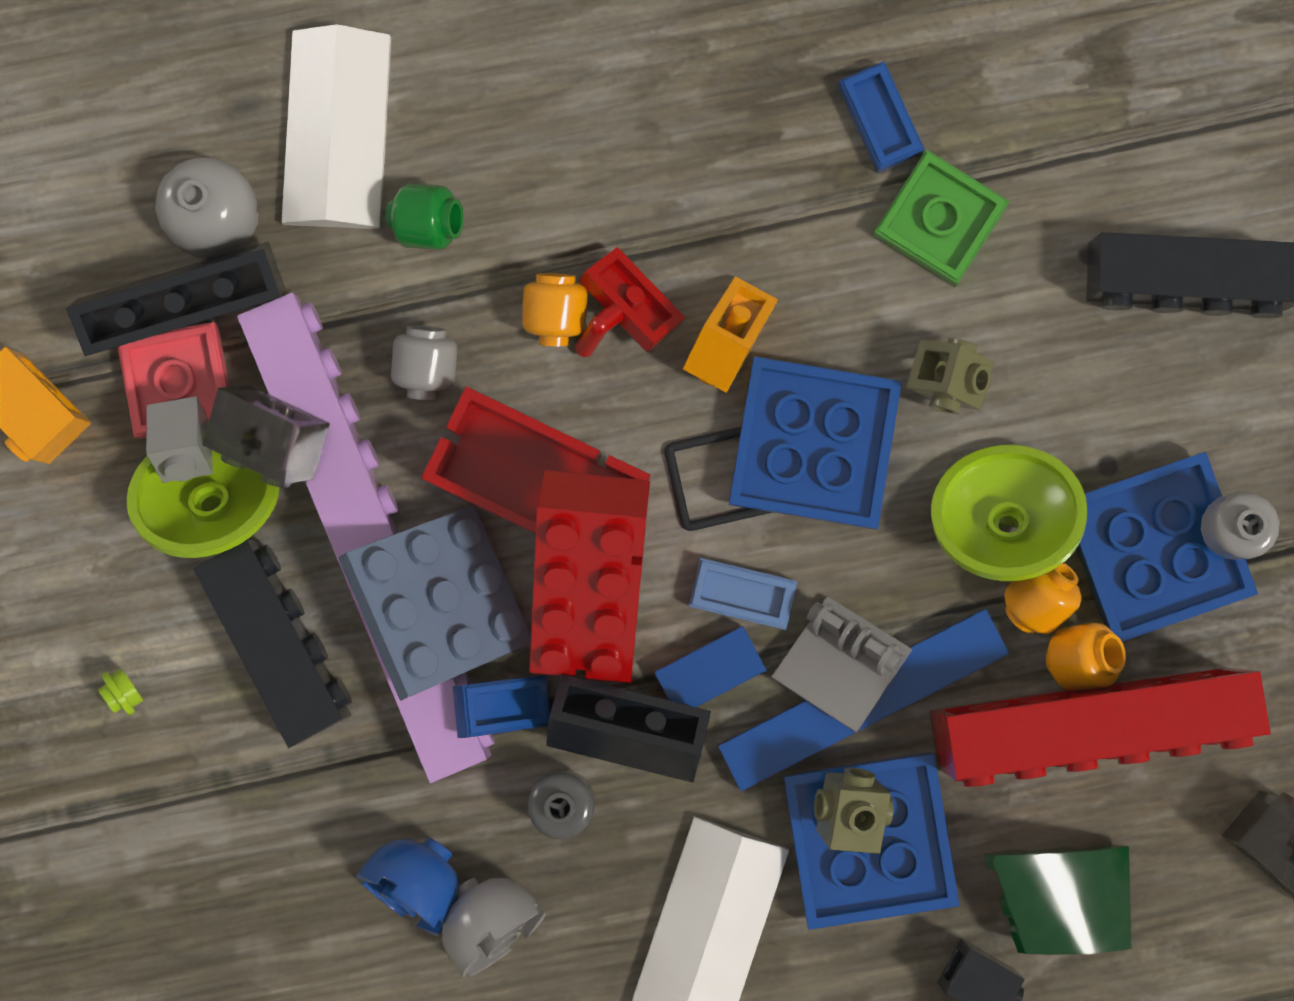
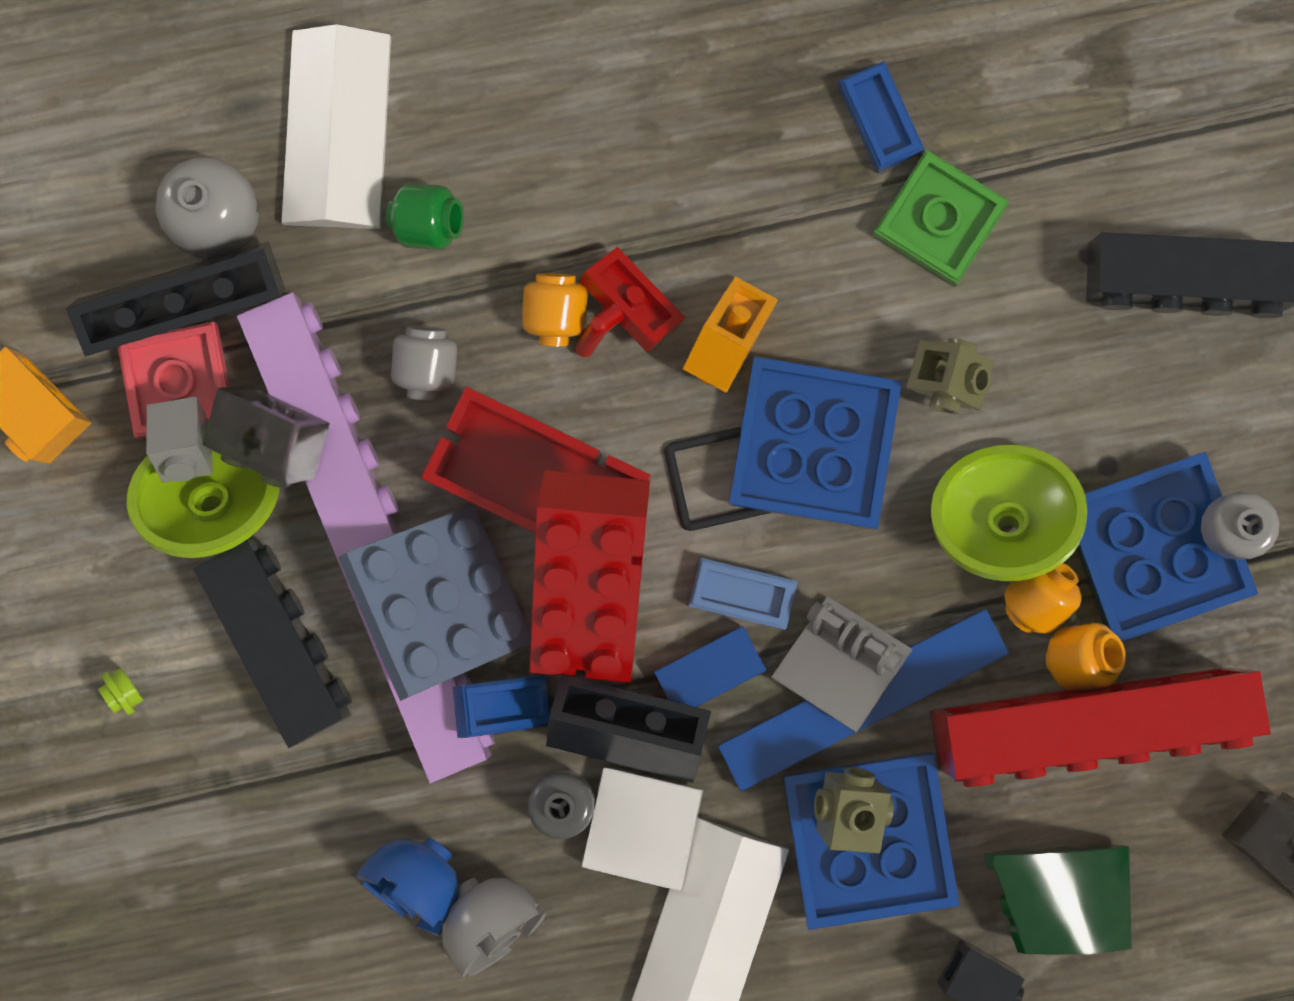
(642, 828): none -> white tile

